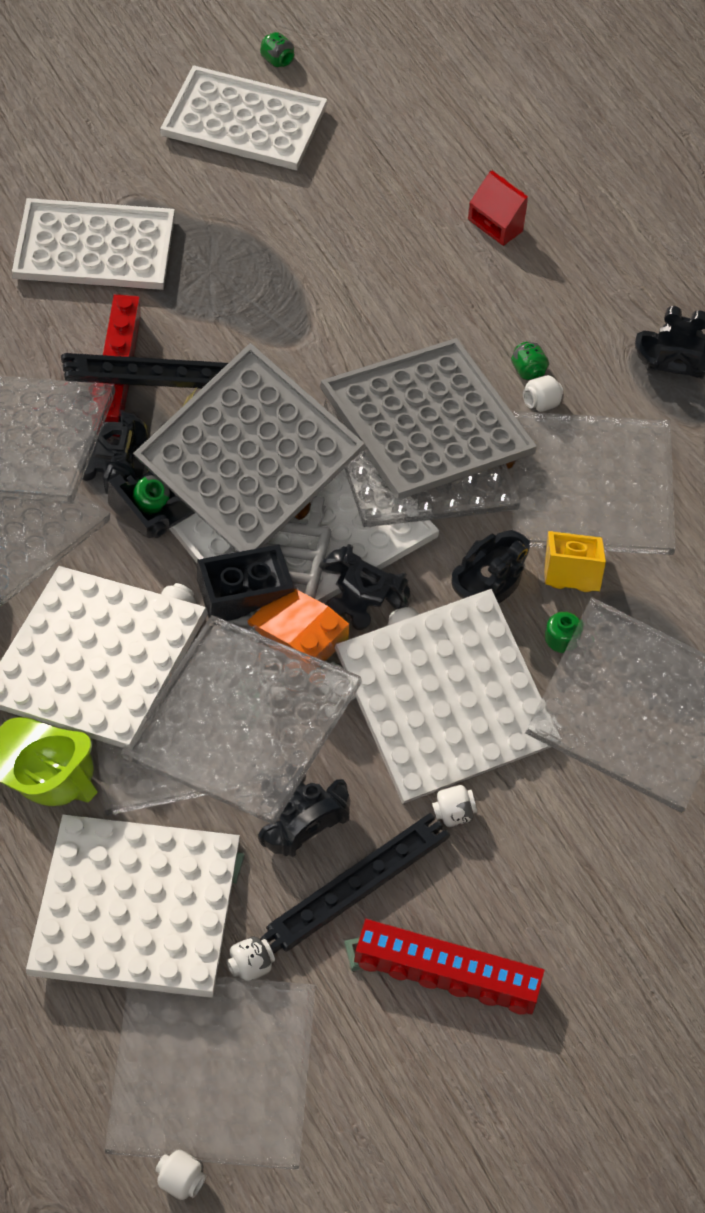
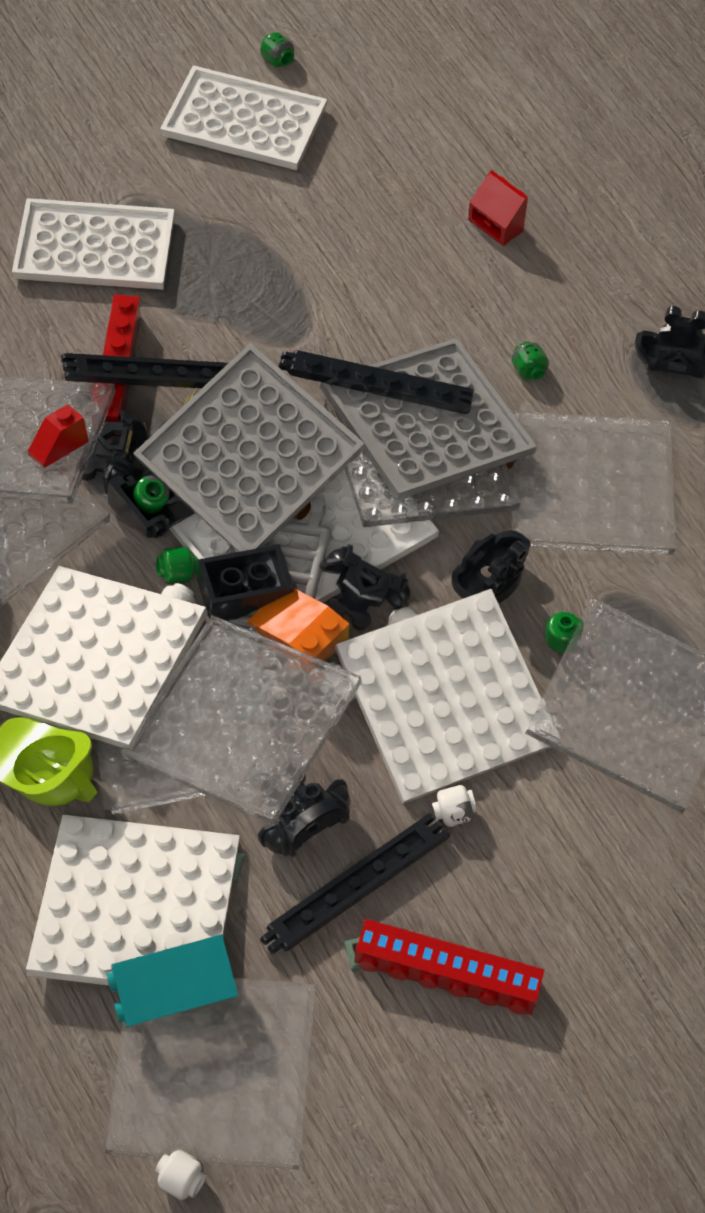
(58, 436): none -> red slope
(172, 981): none -> teal panel
(176, 565): none -> green head
(250, 958): white head -> none
(377, 381): none -> black hinge
(542, 393): white head -> none
(574, 561): yellow slope -> none

